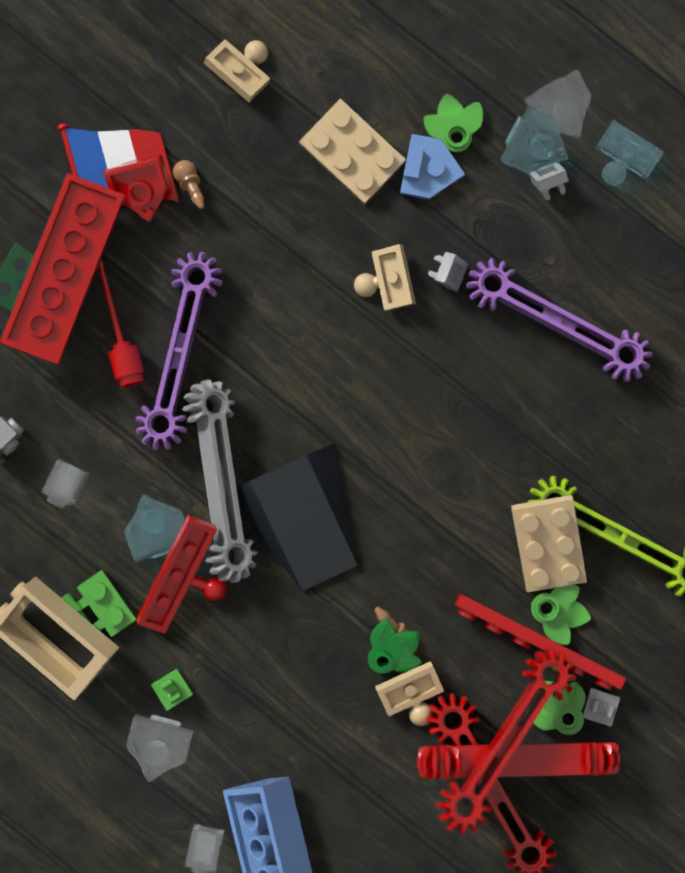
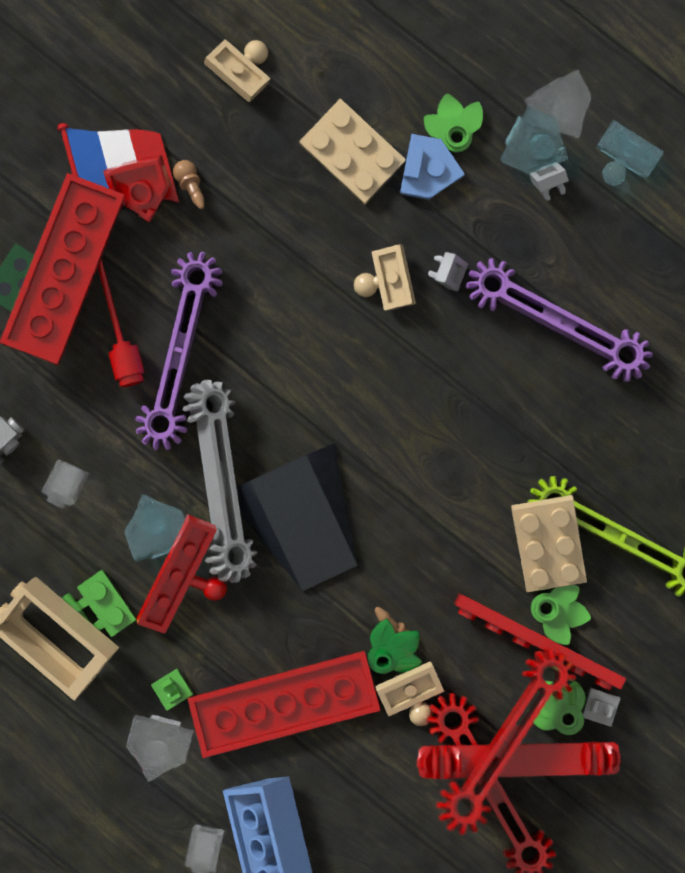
(283, 704): none -> red plate

